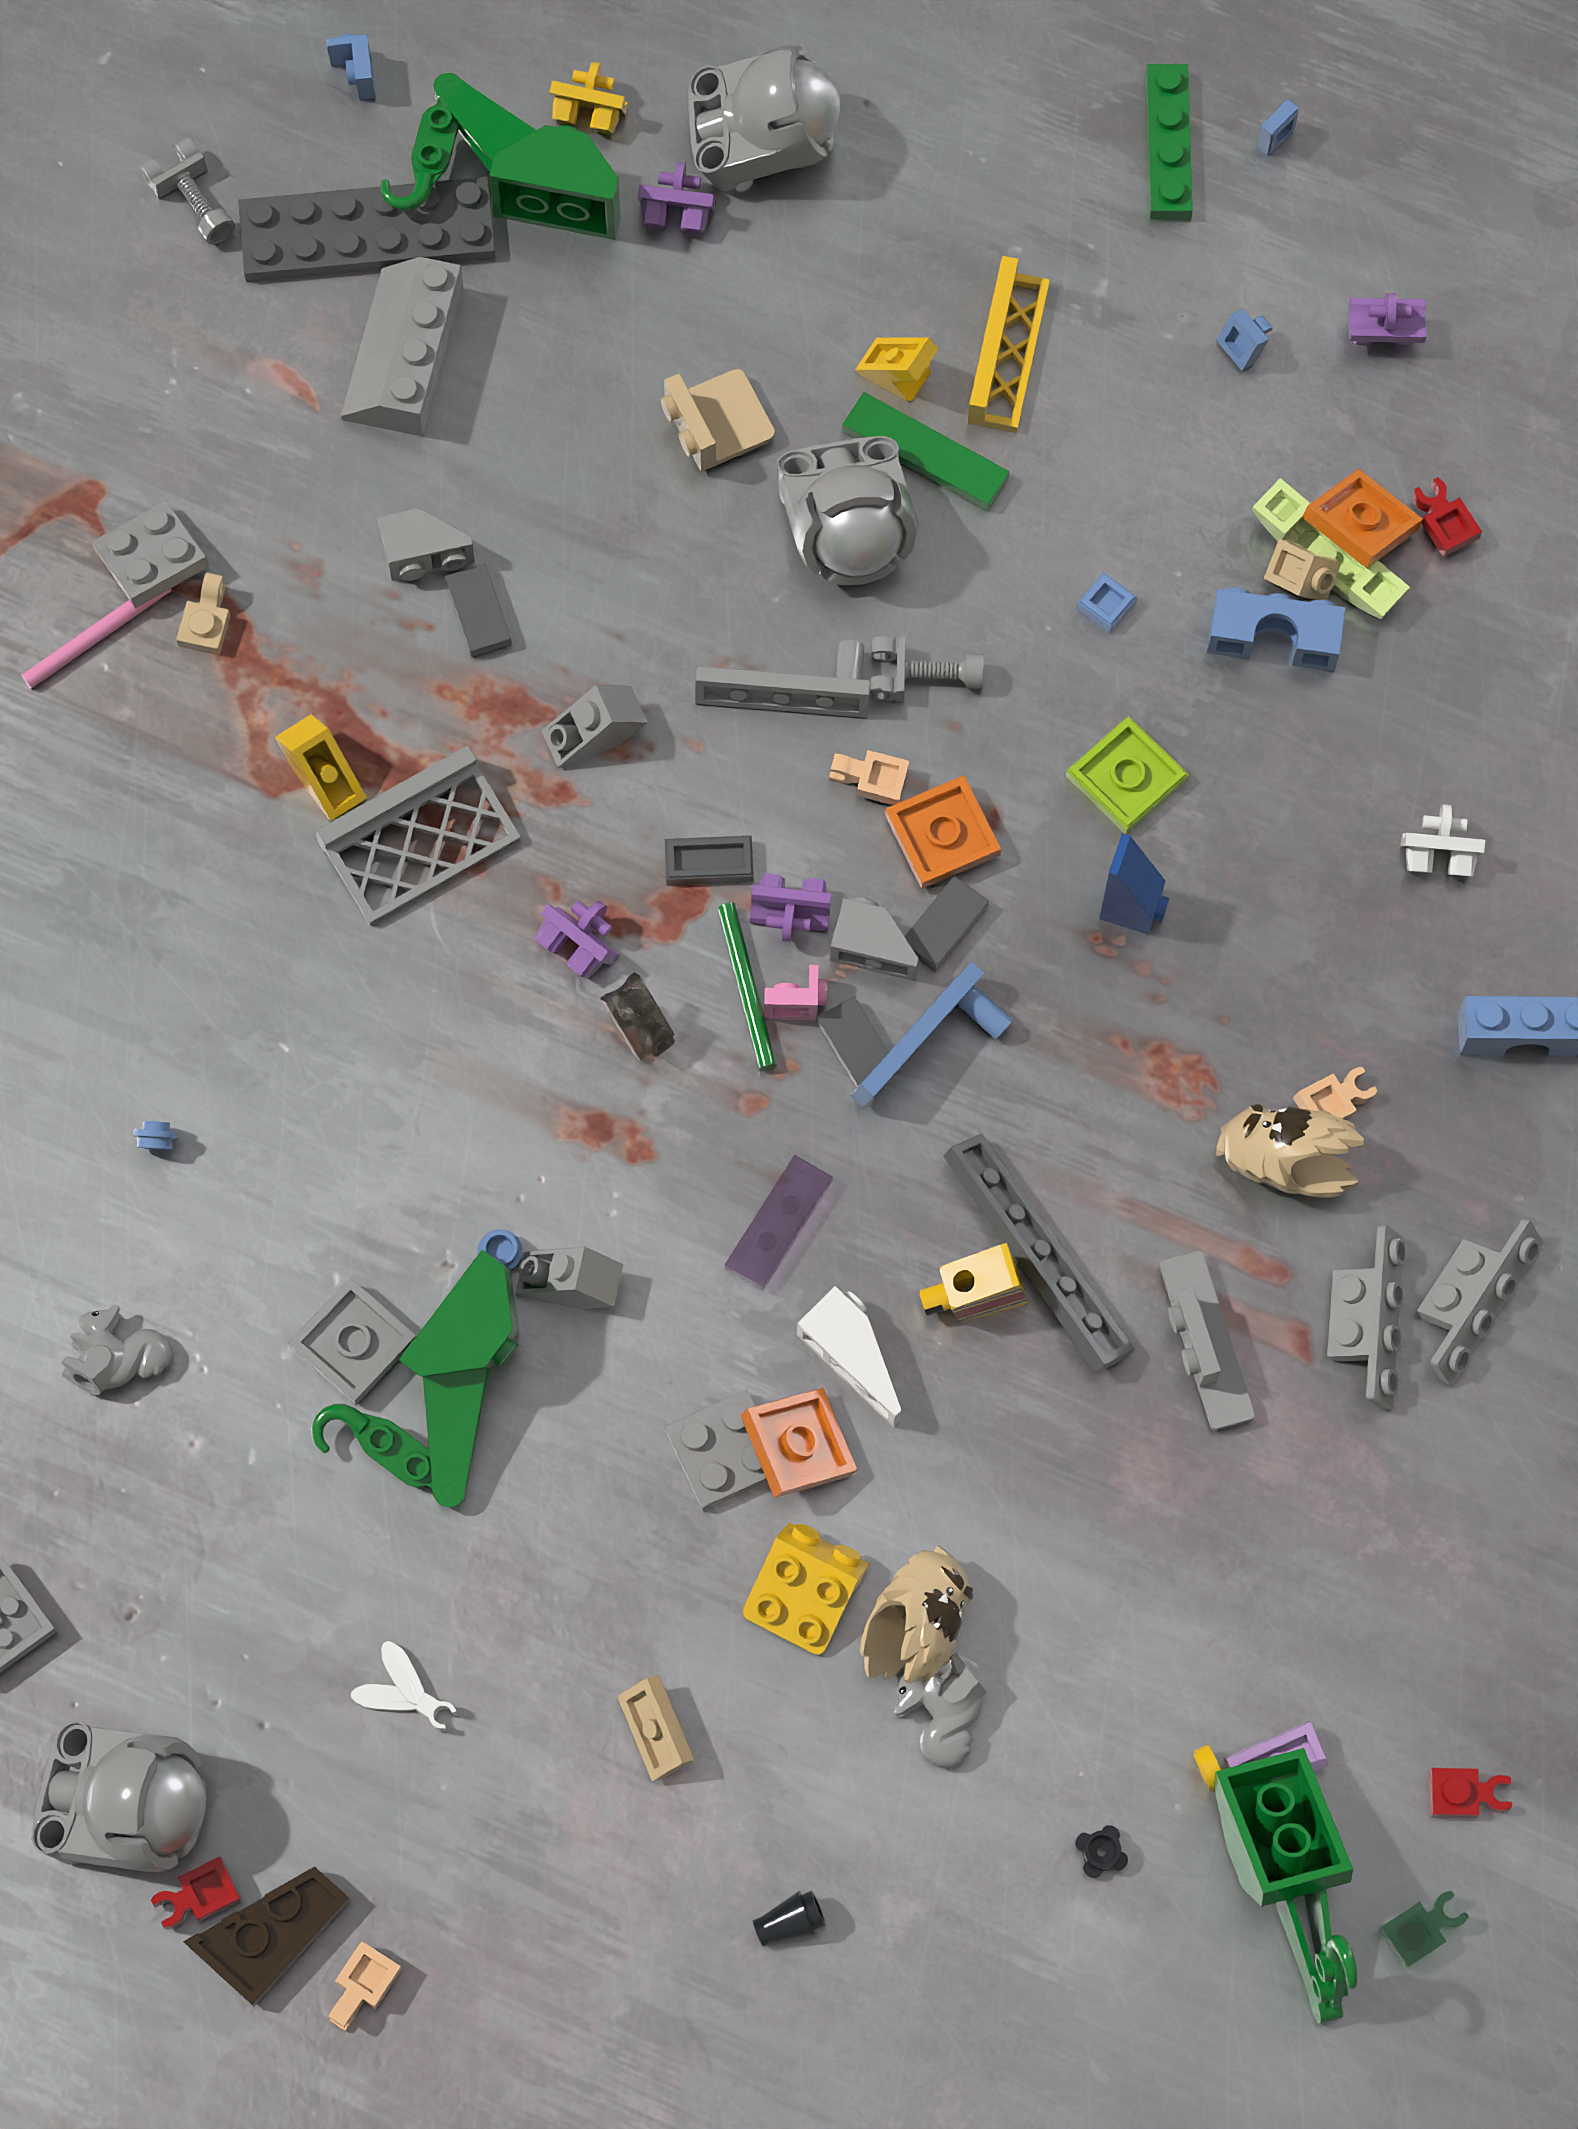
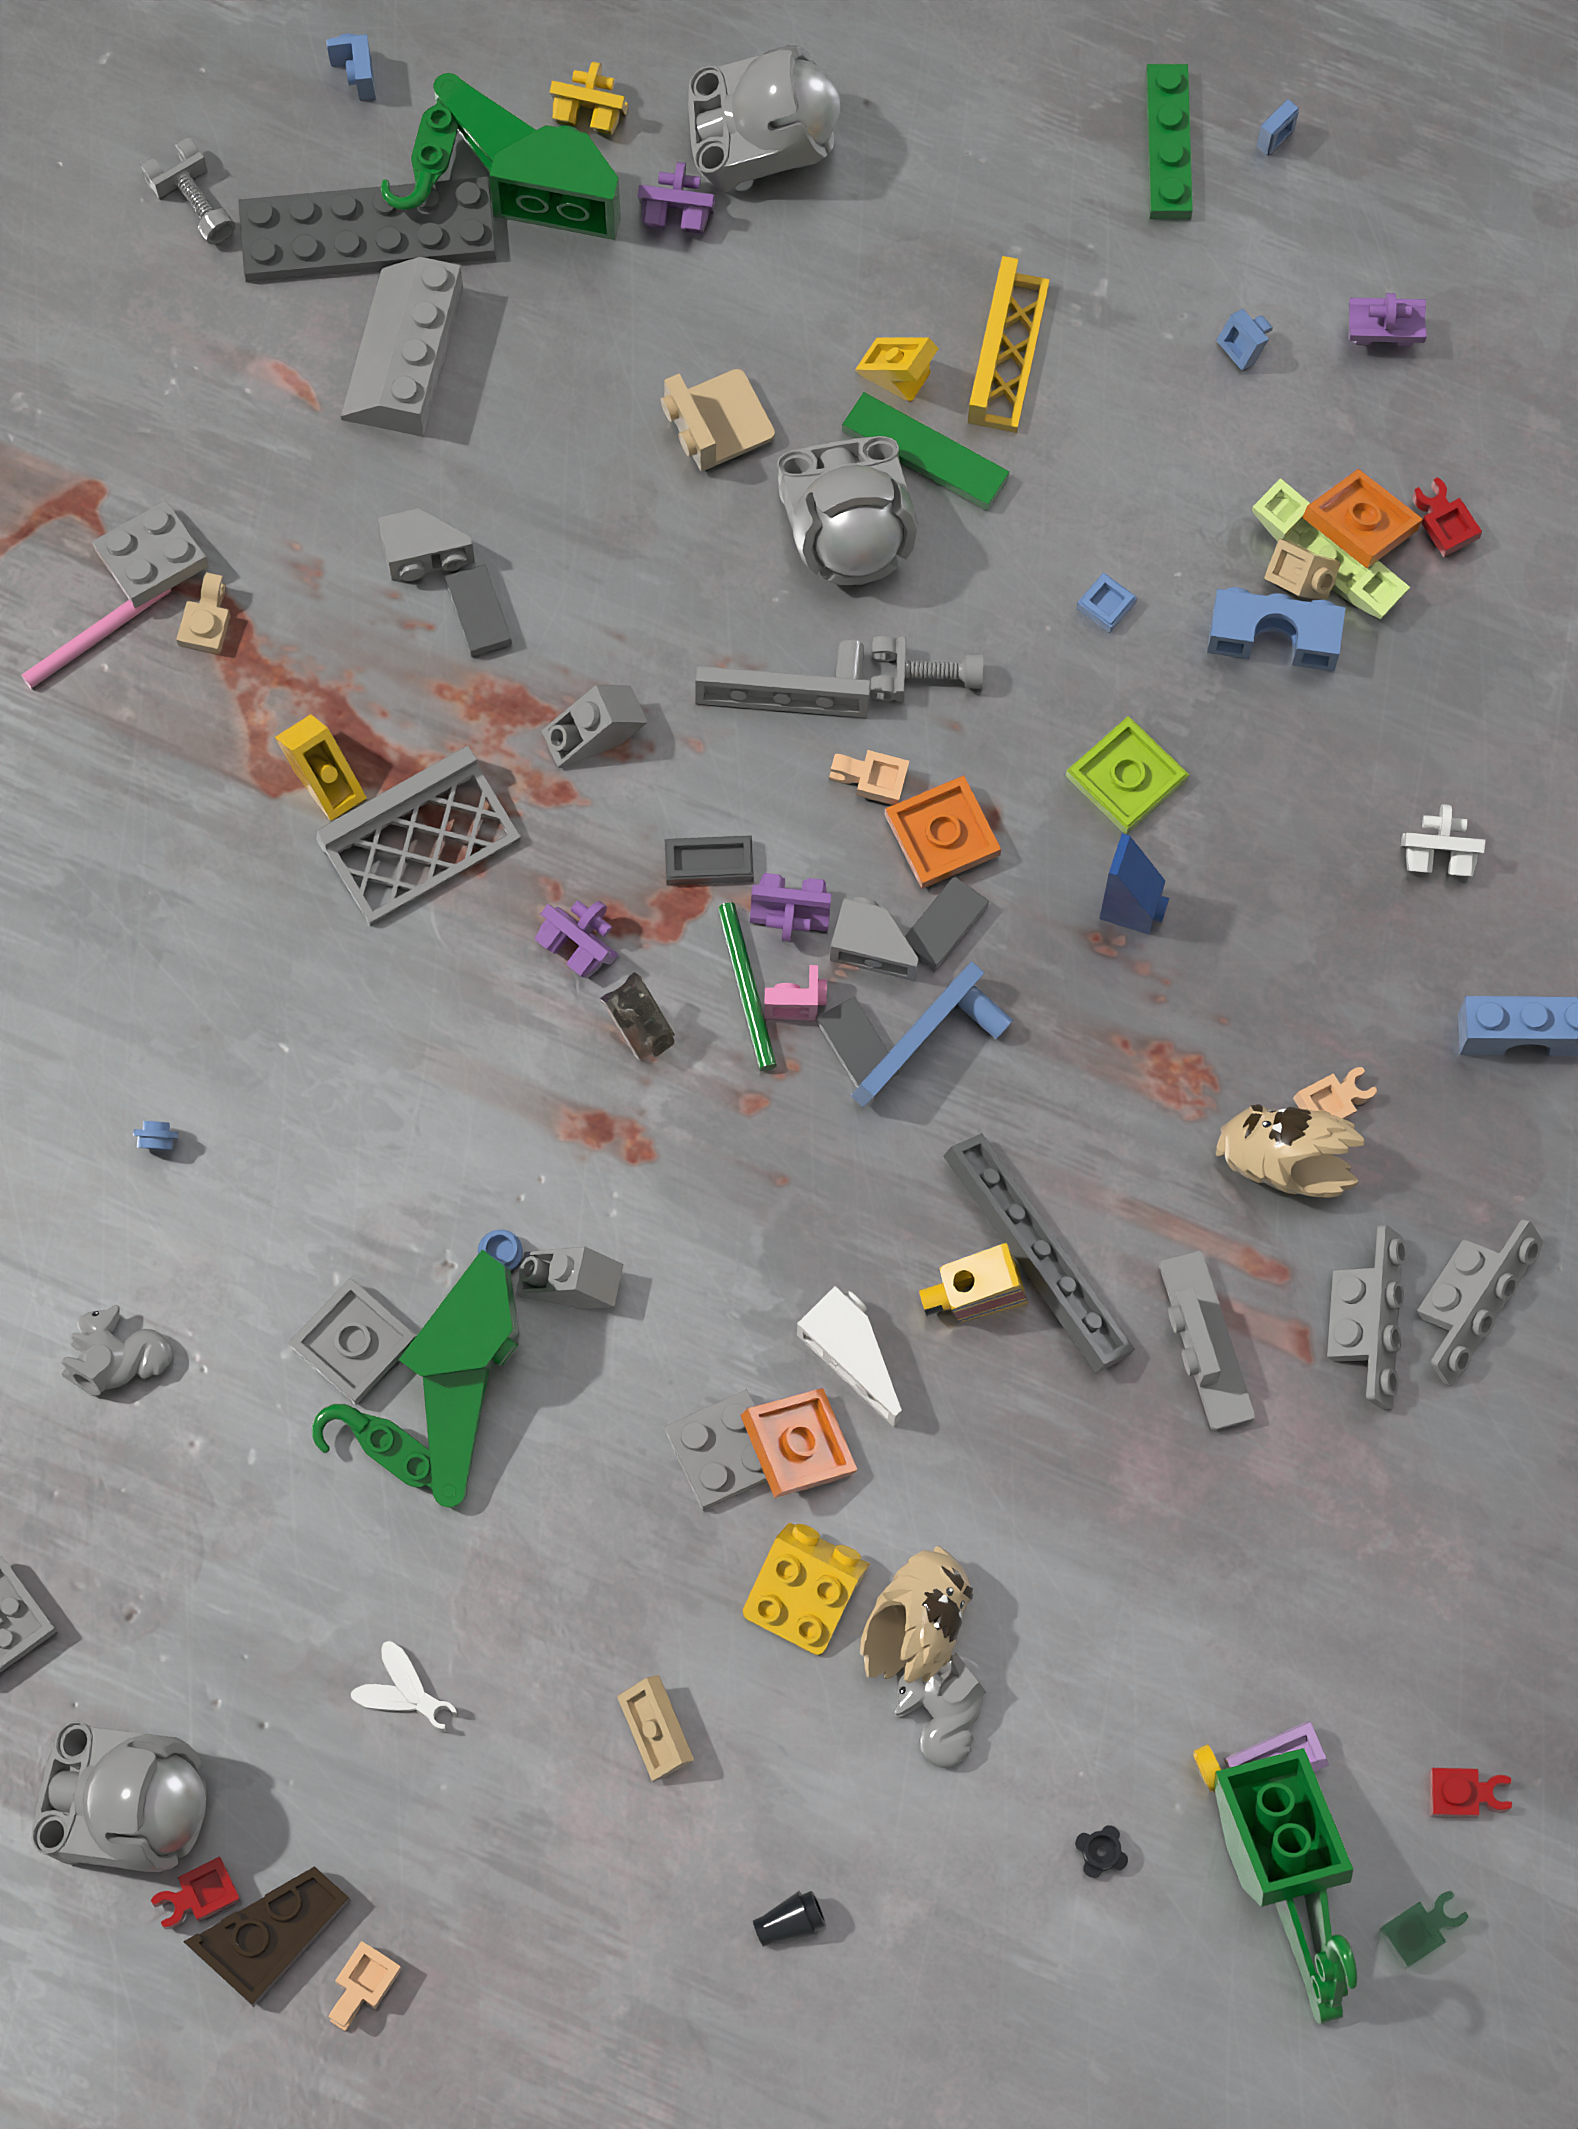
(778, 1222): clear purple tile -> none

